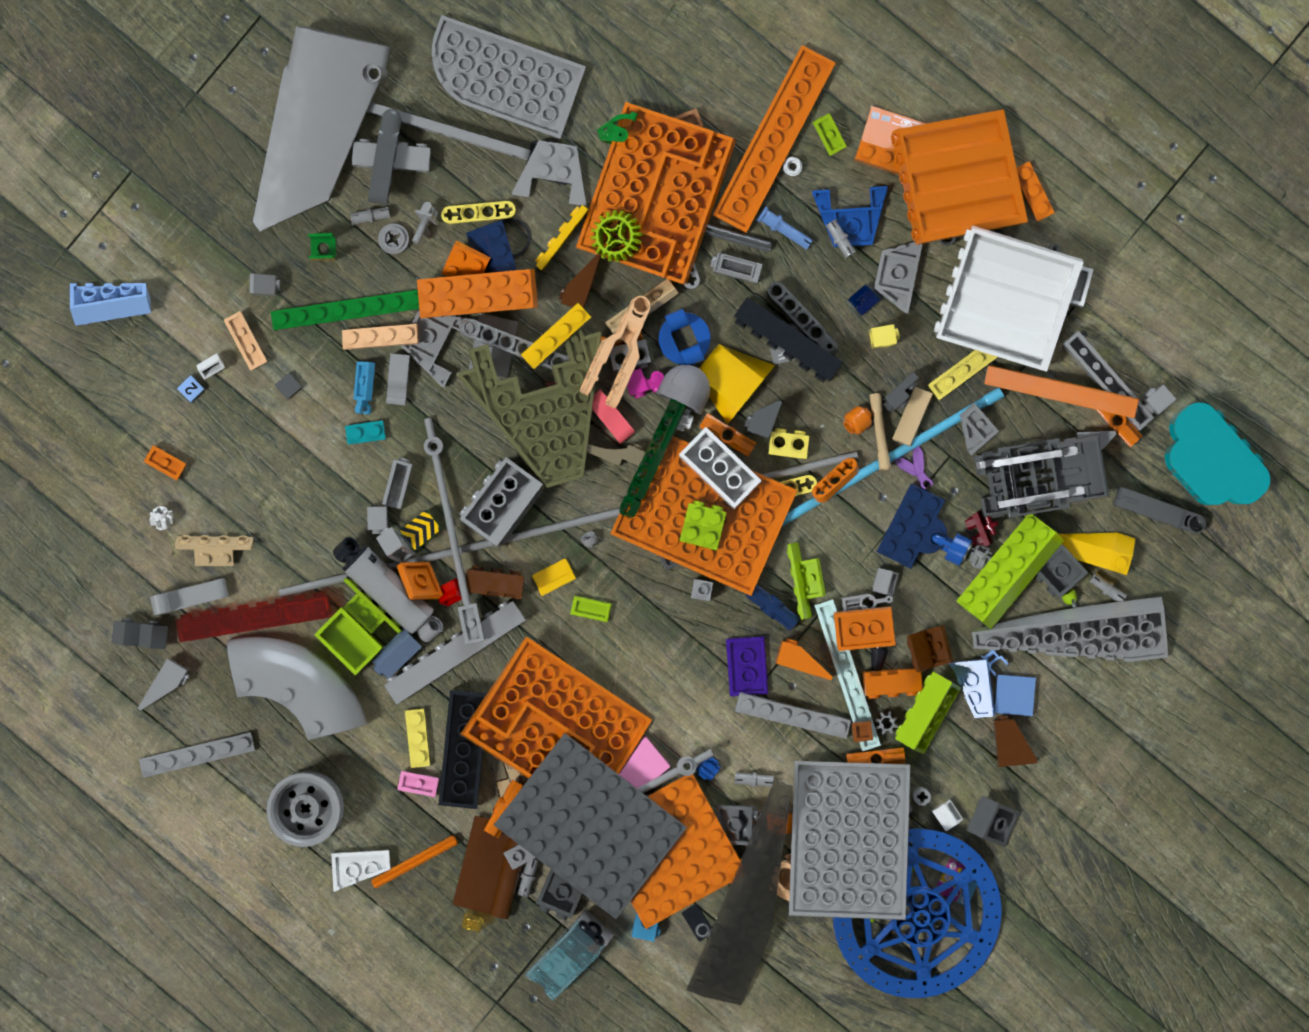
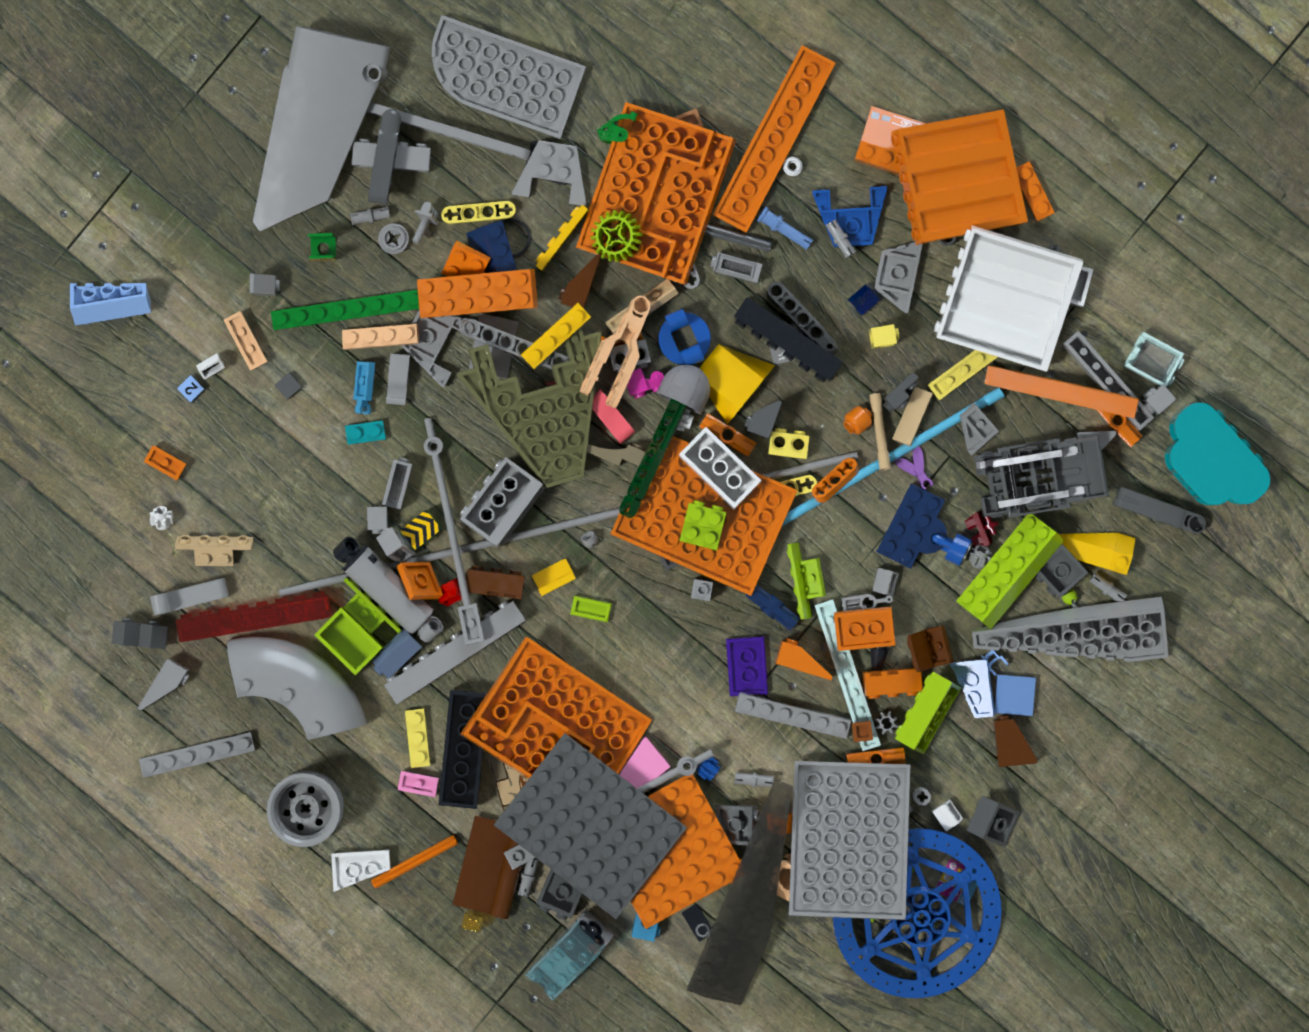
(510, 792): orange piece -> none
(829, 134): lime plate -> none
(1154, 360): none -> window

